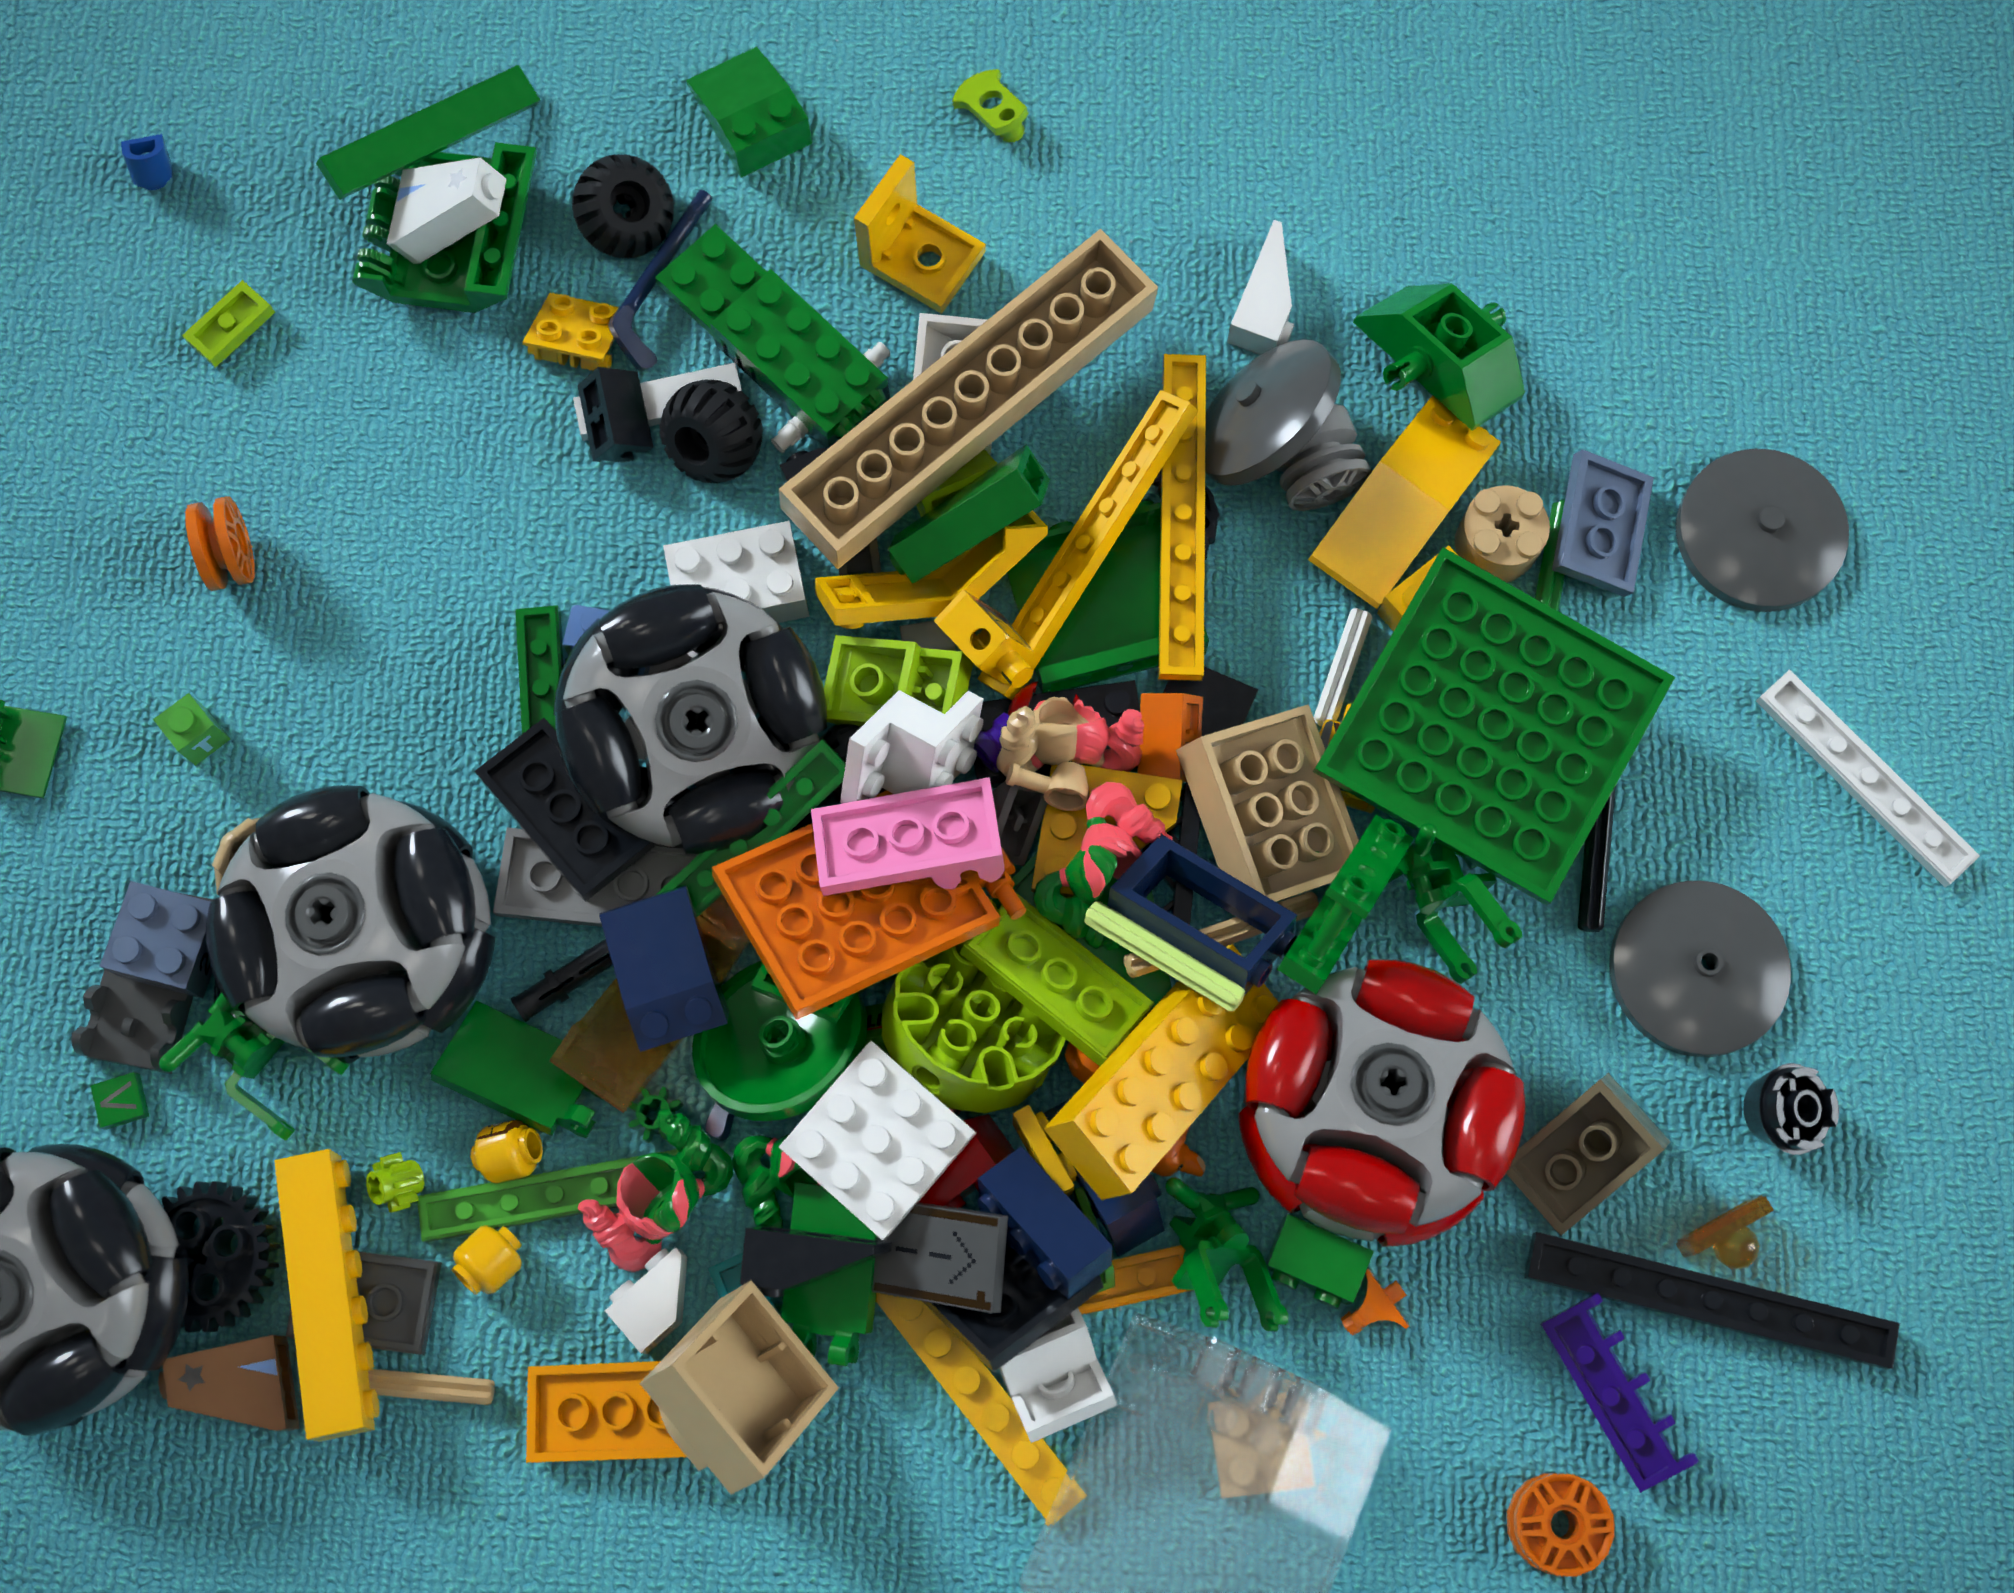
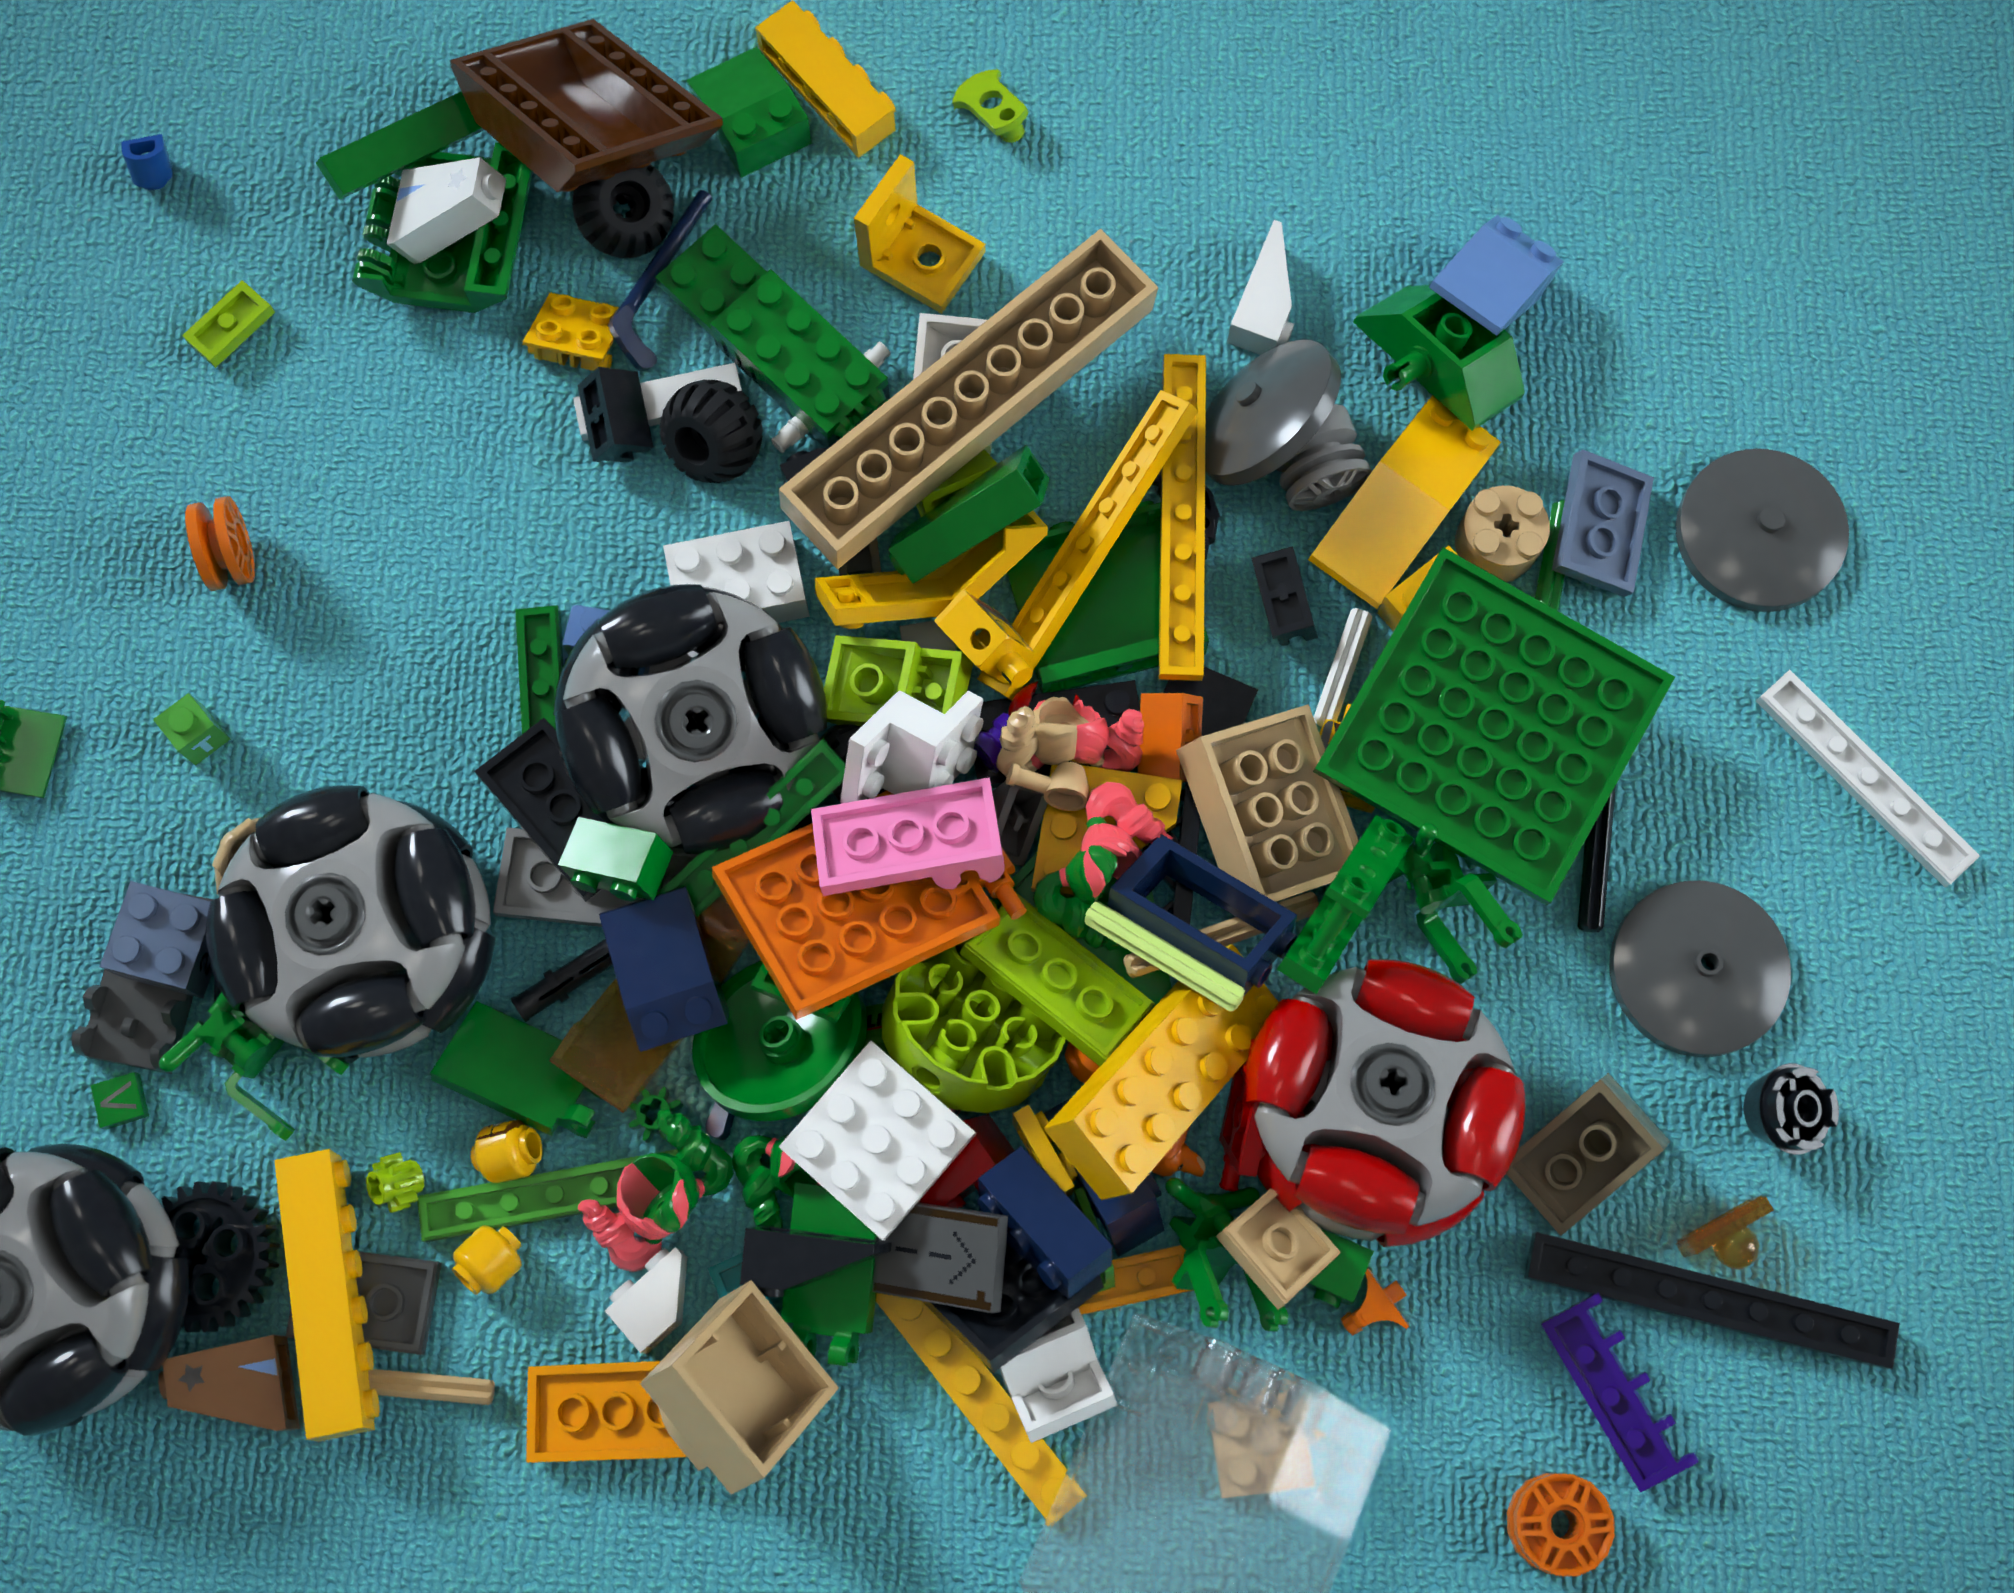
(580, 105): none -> reddish brown slope
(615, 859): none -> brick
(826, 78): none -> yellow brick
(1240, 1152): none -> red plate
(1278, 1247): none -> tan tile
(1284, 596): none -> black hinge
(1497, 274): none -> medium blue slope

